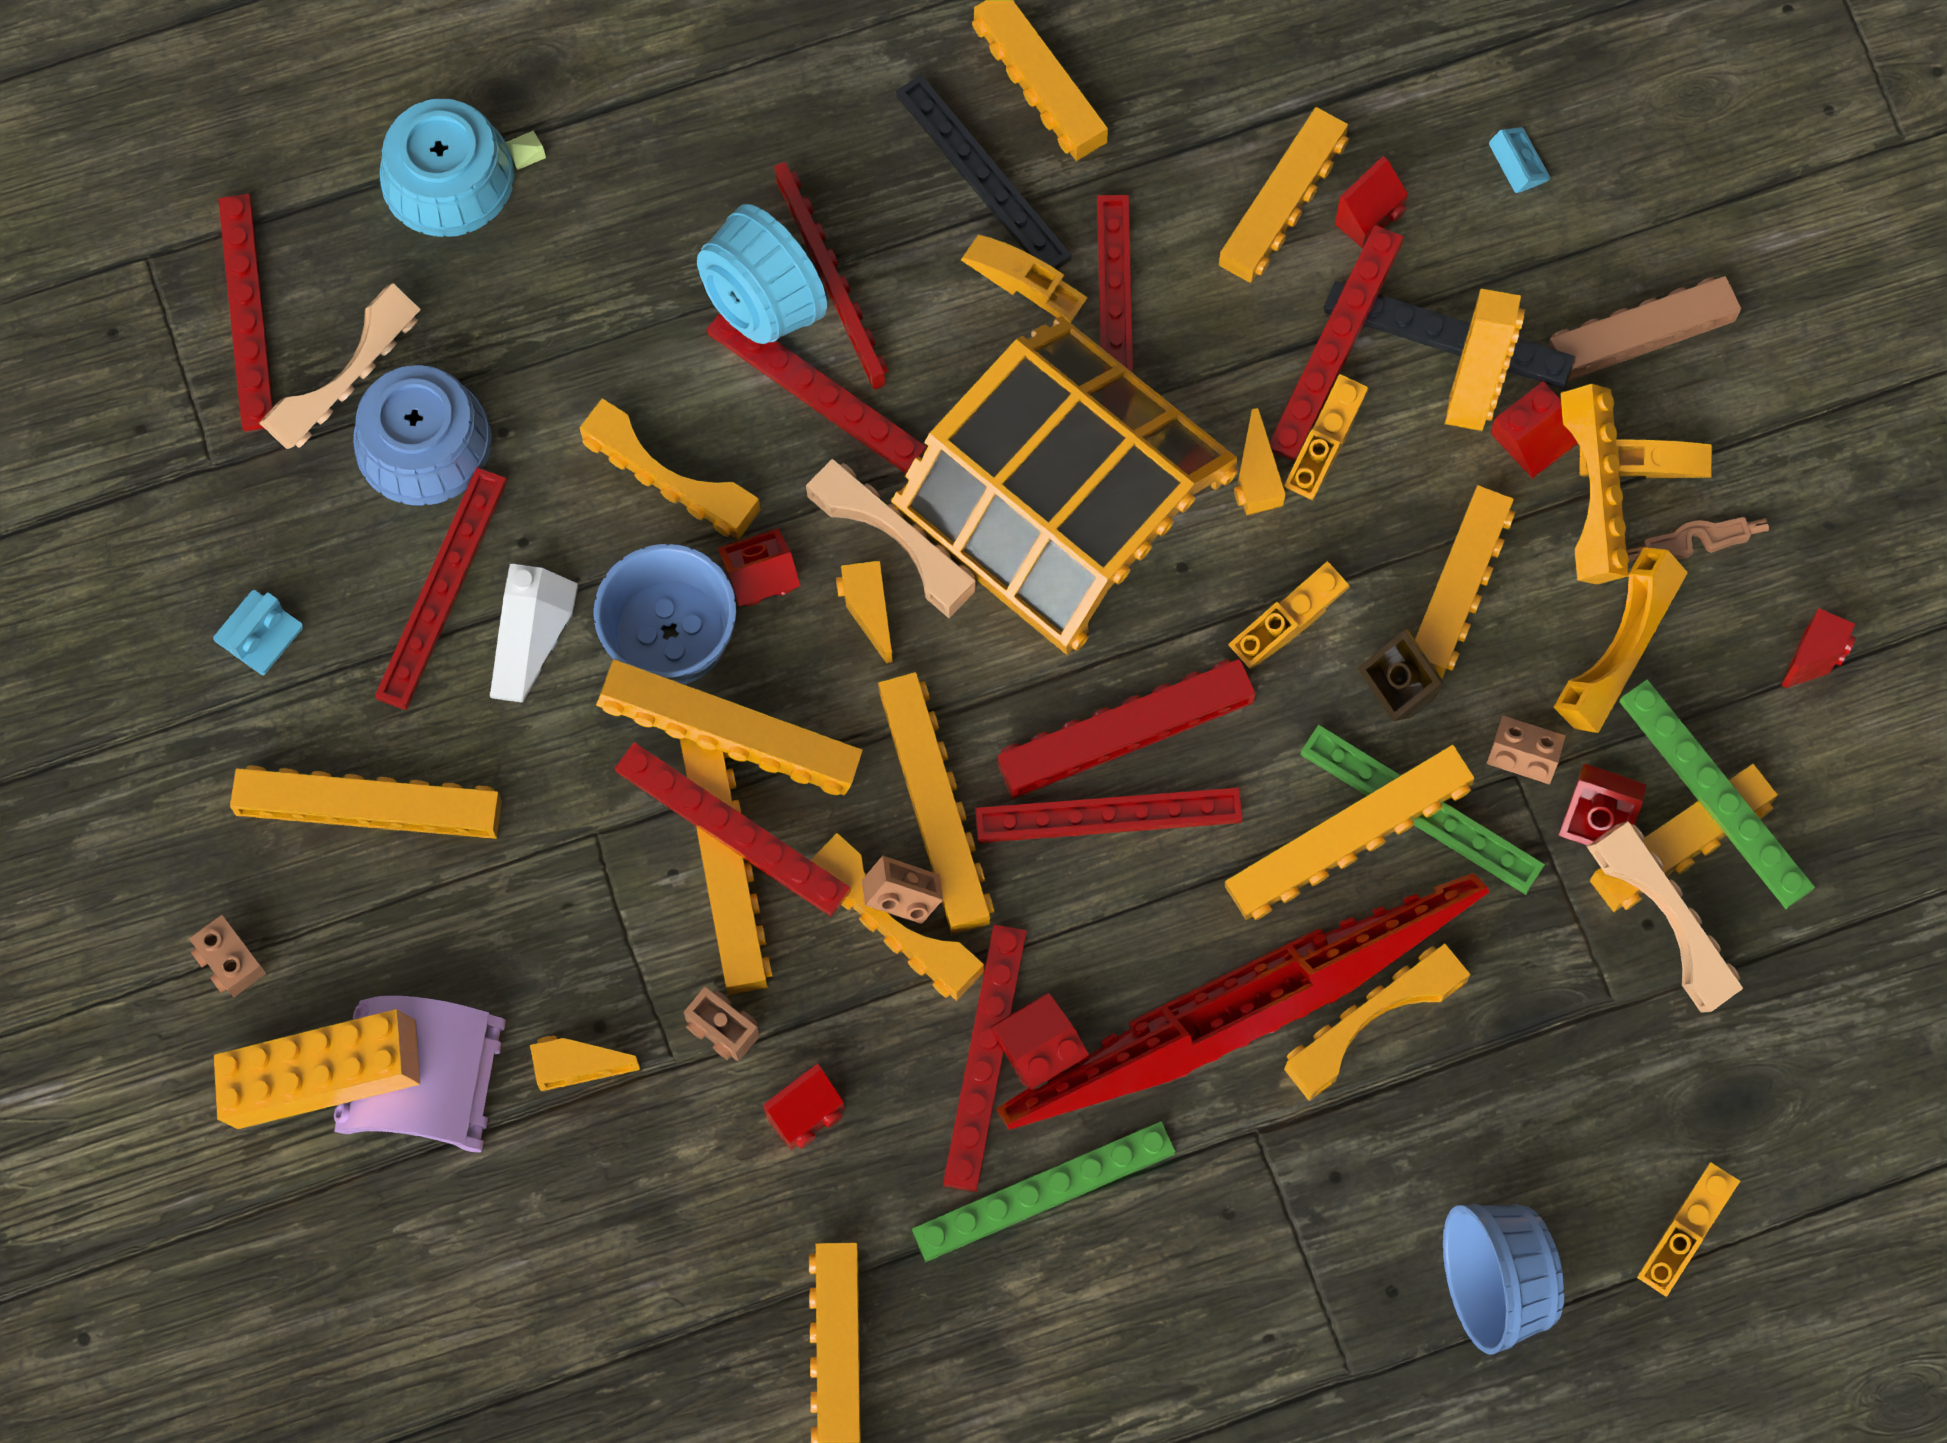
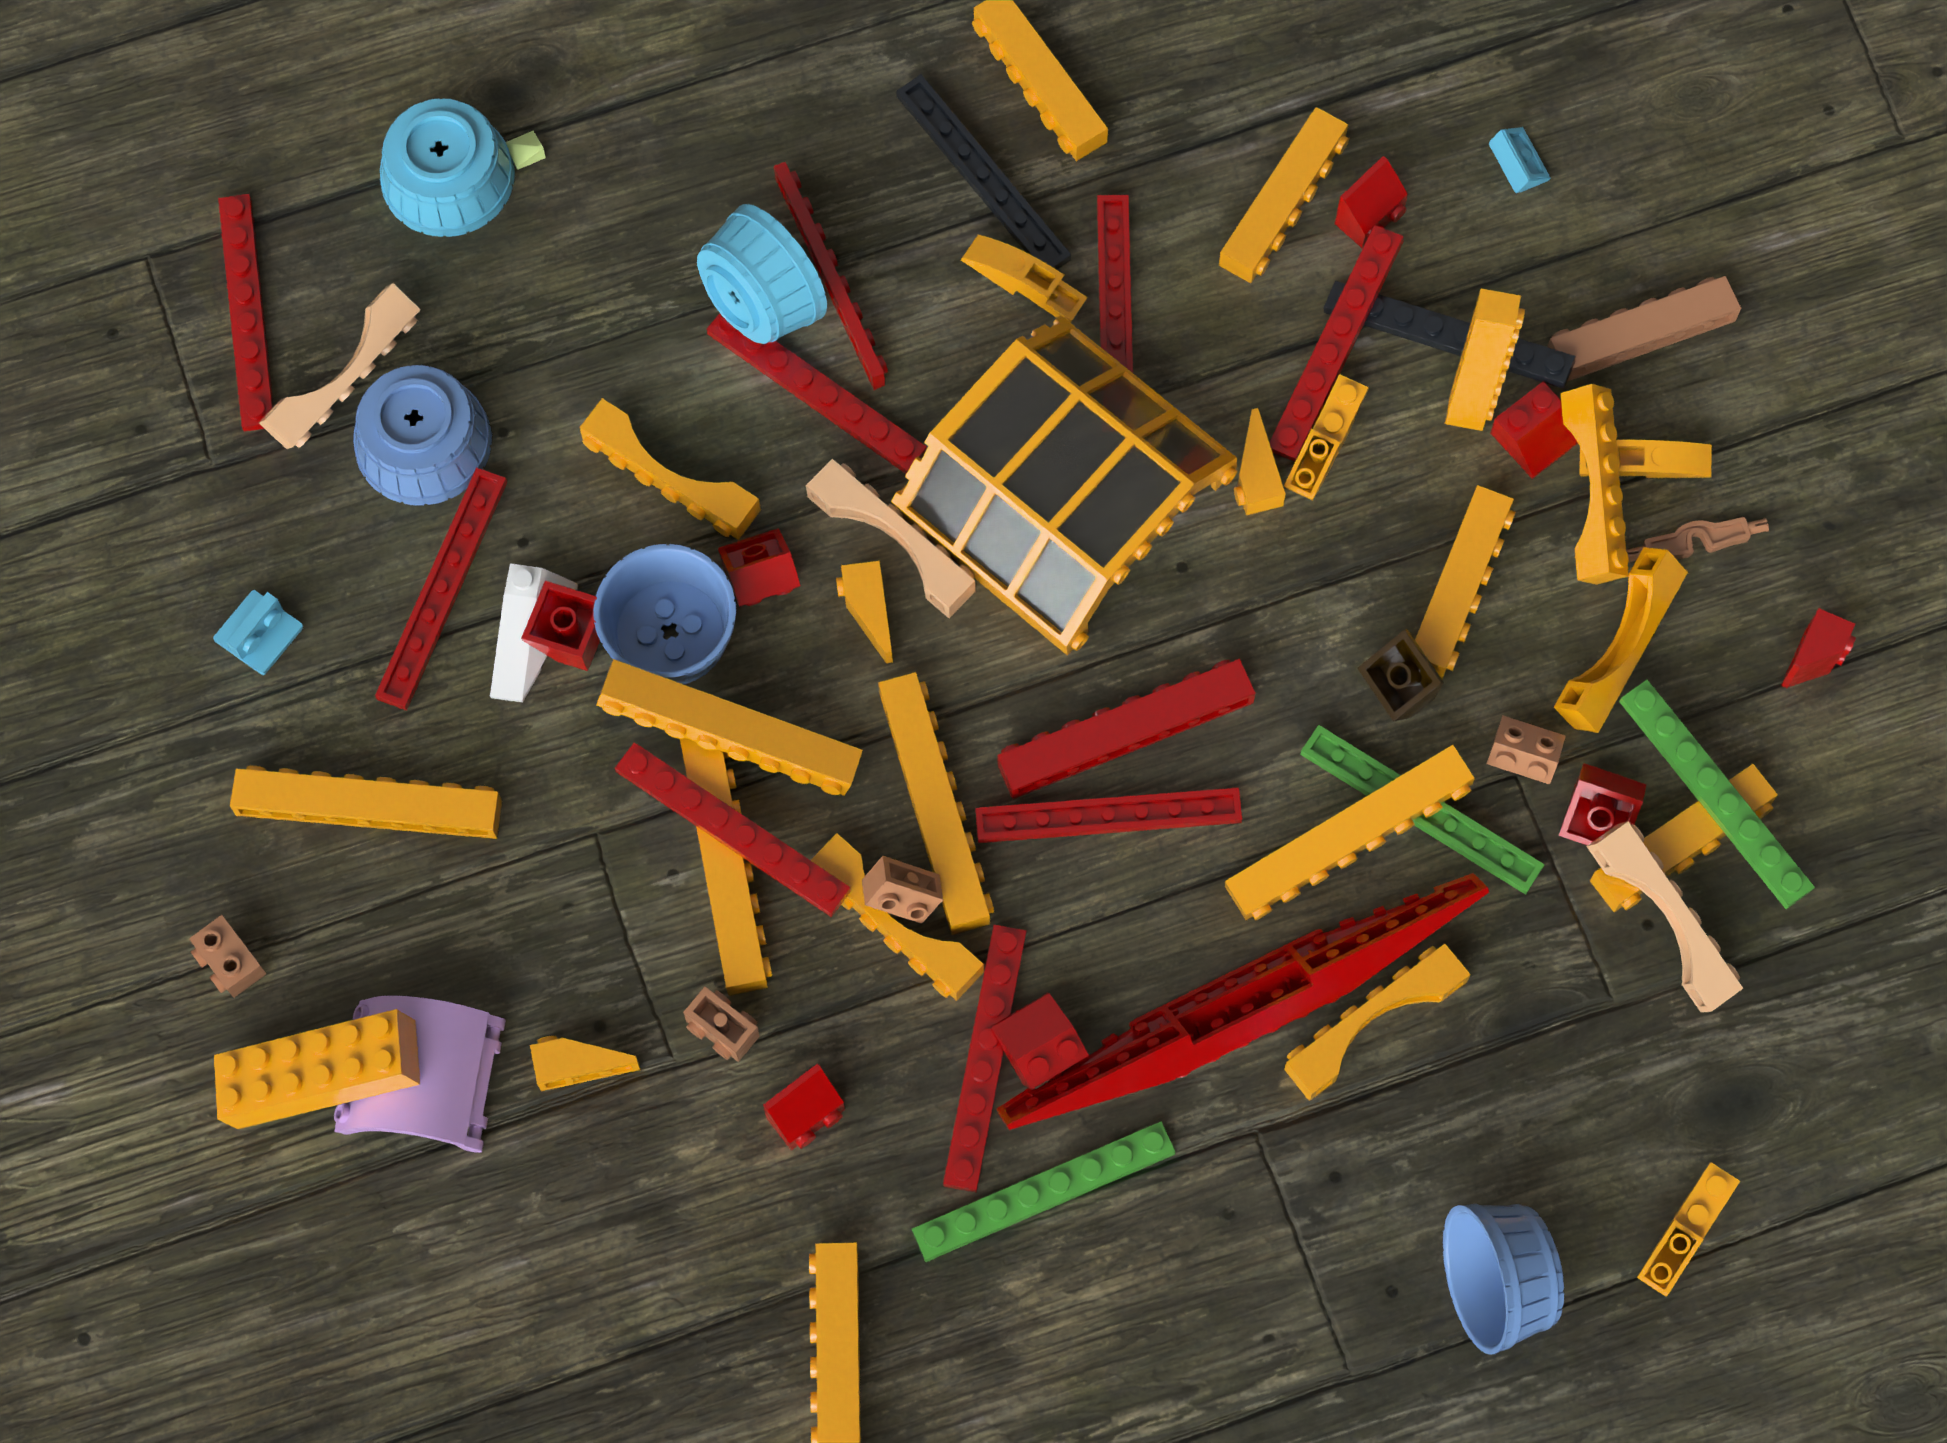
(563, 626): none -> red slope
(1289, 617): light orange slope -> none

